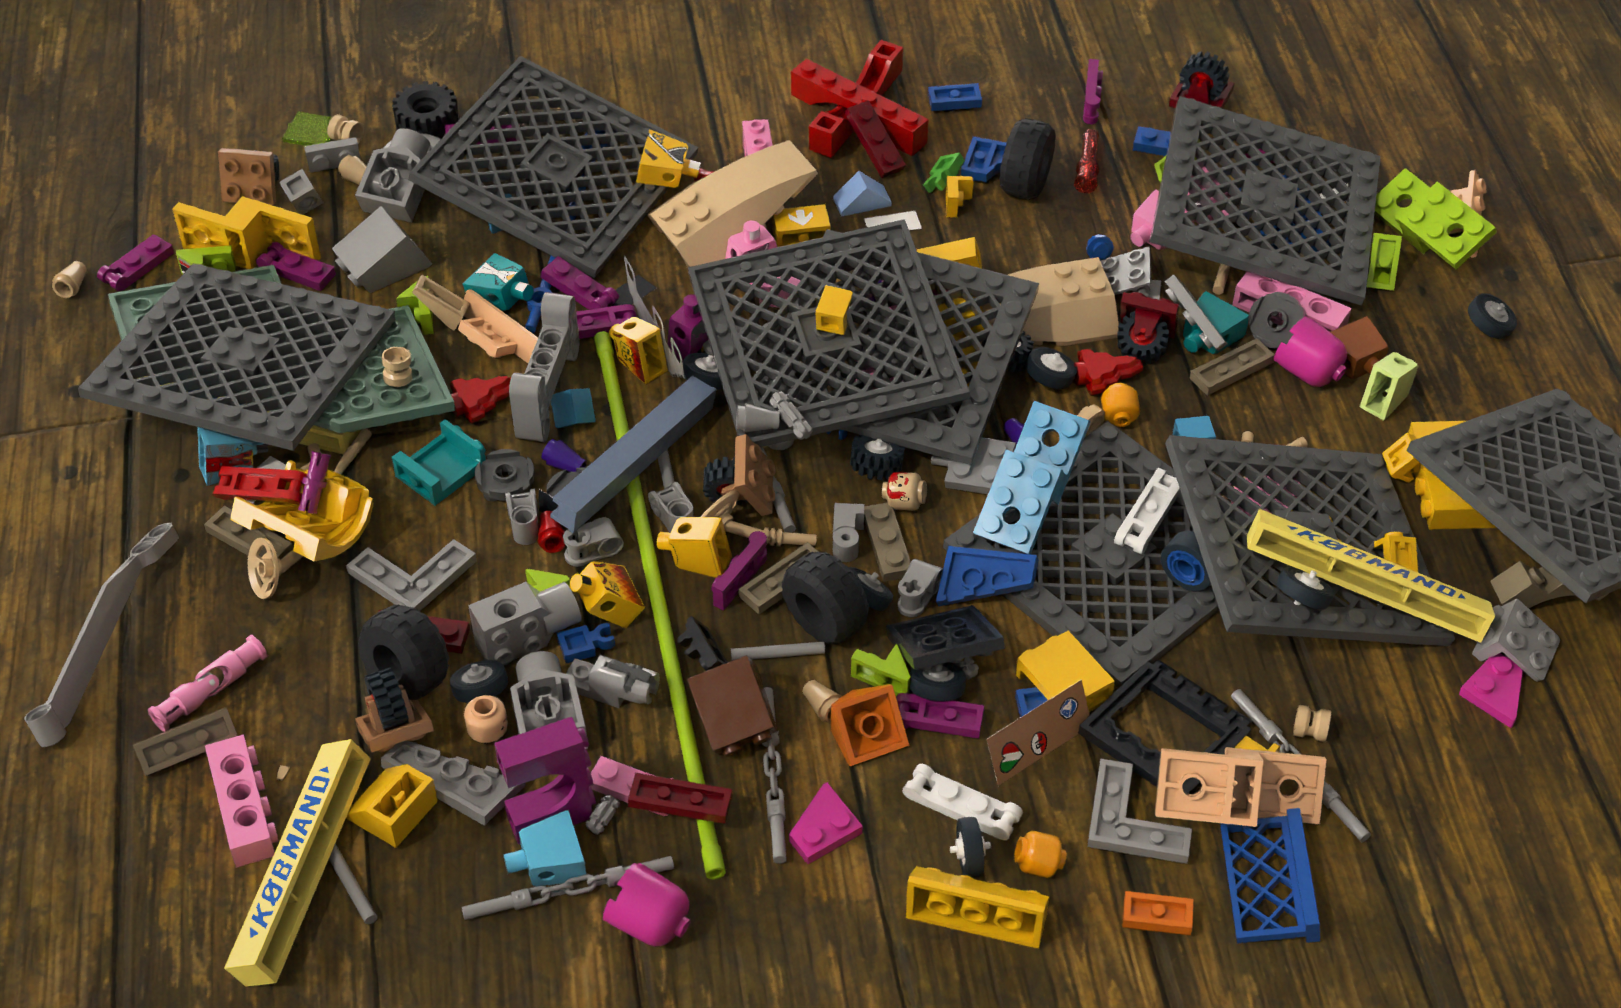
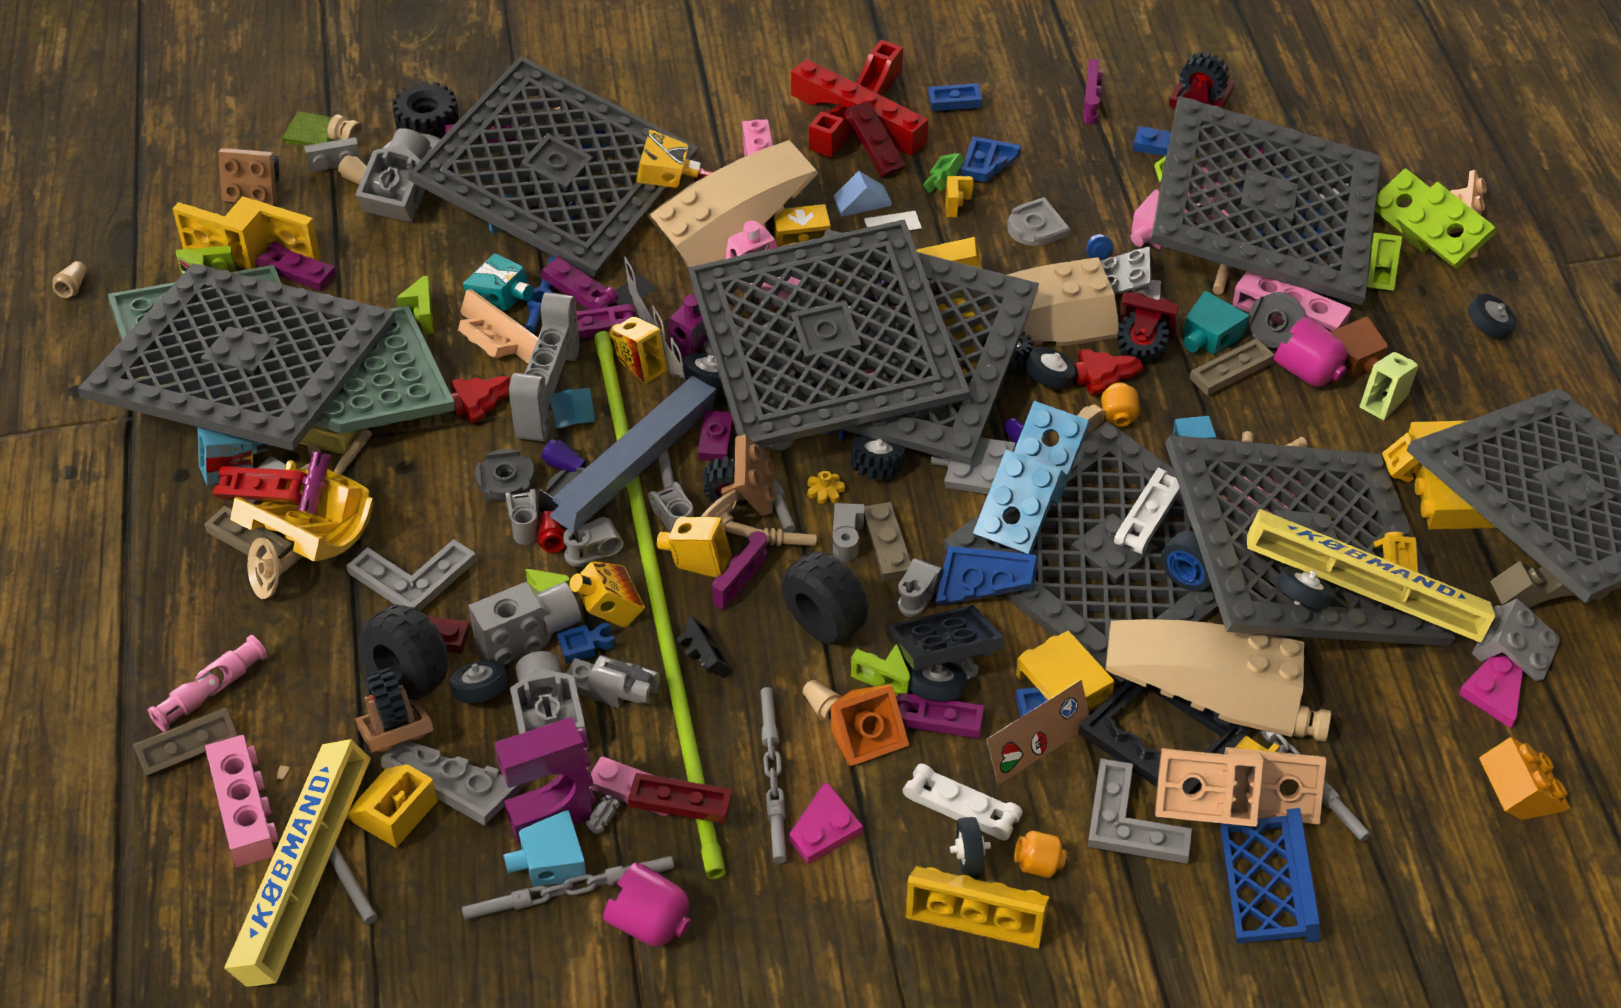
(50, 719): light grey piece -> none
(135, 263): magenta plate -> none
(301, 192): light grey brick -> none
(379, 253): light grey slope -> none
(397, 366): tan wheel -> none
(440, 301): tan slope -> none
(441, 464): teal panel -> none
(485, 719): light nougat head -> none
(715, 435): none -> magenta plate
(733, 706): reddish brown slope -> none
(755, 418): light grey cone -> none
(766, 588): dark tan plate -> none
(777, 651): light grey bar -> none
(791, 415): light grey axle -> none
(825, 487): none -> yellow plant
(832, 310): yellow panel -> none
(877, 593): black wheel -> none
(905, 491): tan head -> none
(1027, 158): black tyre -> none
(1036, 223): none -> light grey tile
(1087, 167): clear red pin -> none
(1157, 913): orange plate -> none
(1181, 295): light grey plate -> none
(1238, 675): none -> tan wedge
(1524, 780): none -> light orange slope

